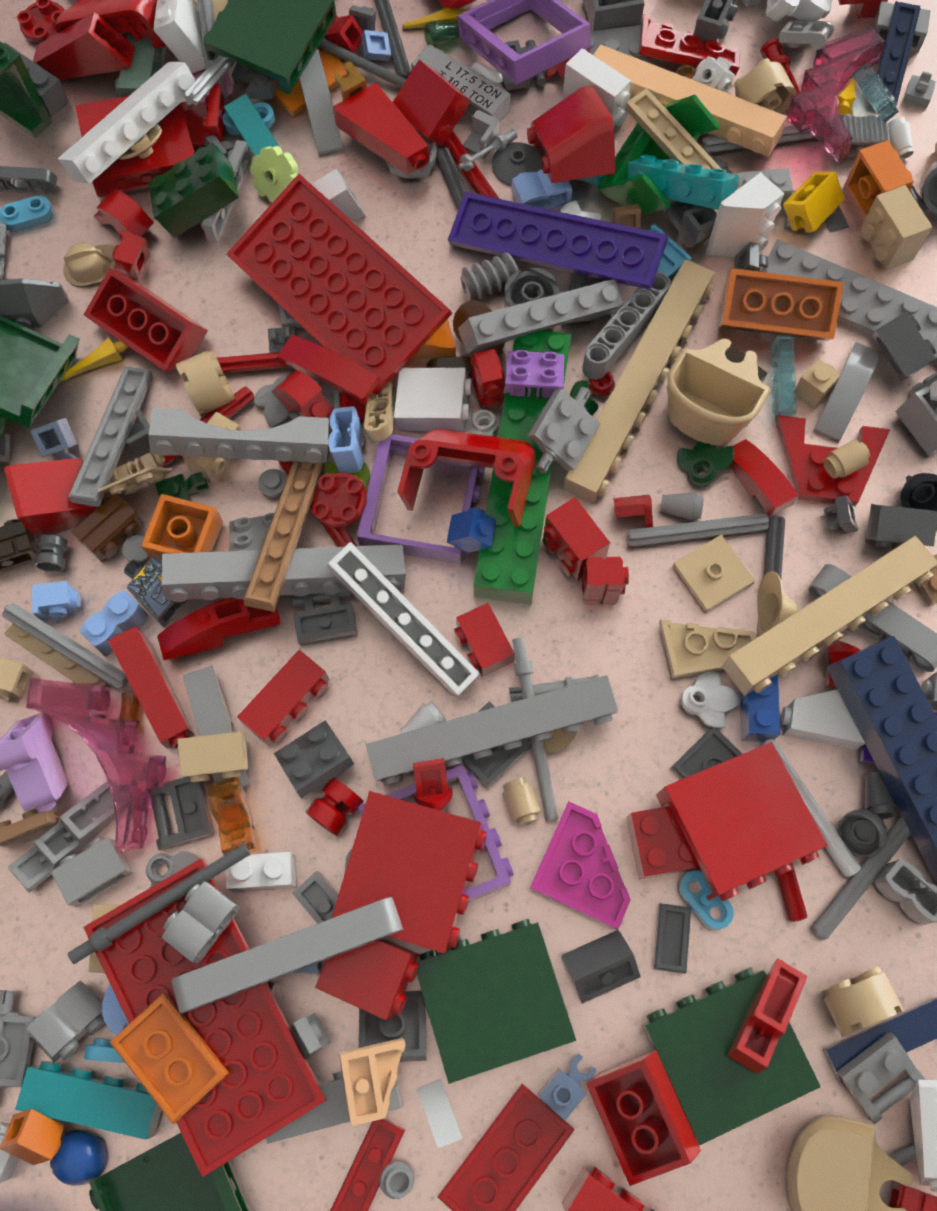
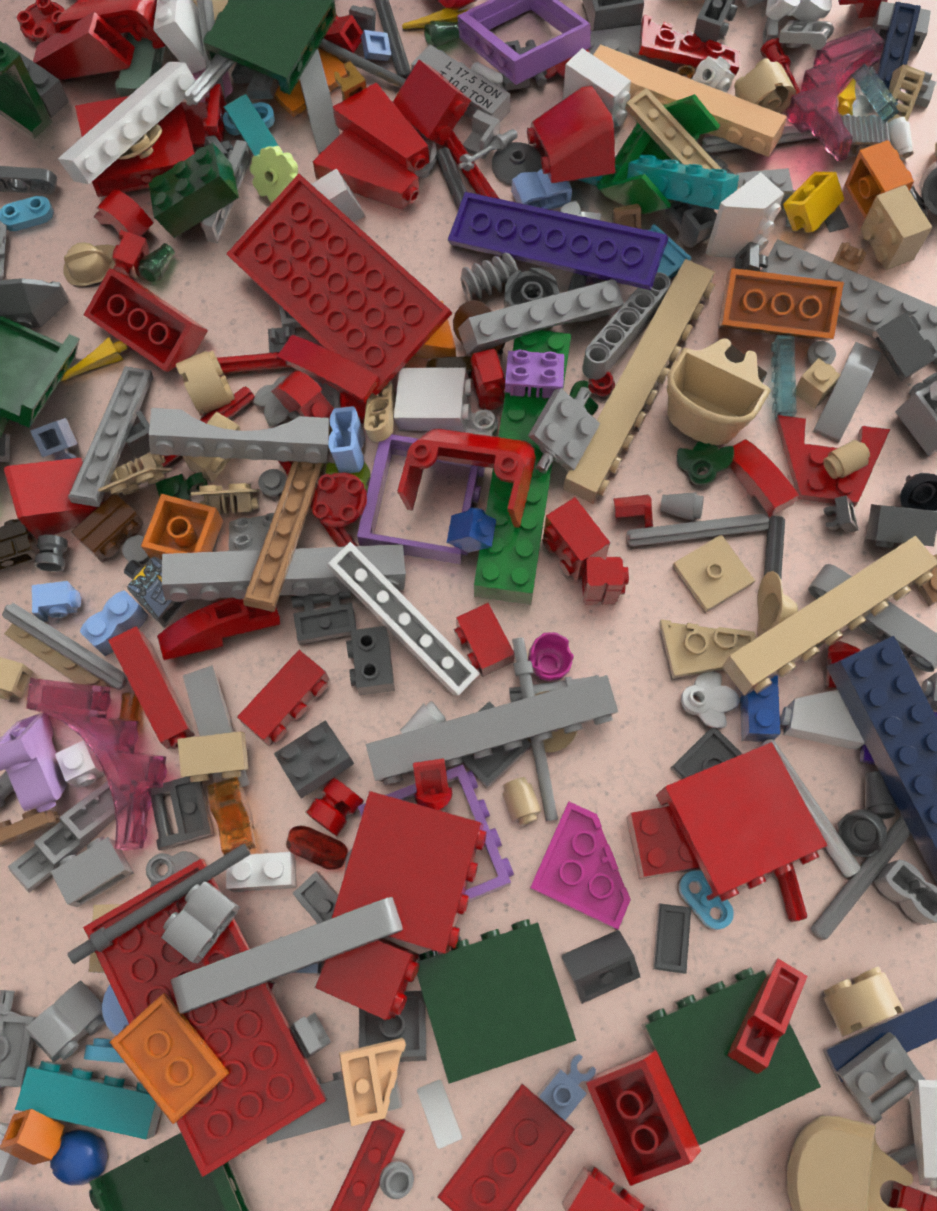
(79, 765): none -> white brick
(155, 264): none -> clear green cone
(243, 491): none -> tan hinge
(316, 847): none -> clear red plate
(368, 171): none -> red slope
(371, 660): none -> dark grey brick
(550, 656): none -> dark pink hair
(770, 30): none -> light grey tile
(823, 351): none -> light grey plate
(849, 257): none -> medium nougat tile
(910, 80): none -> tan slope

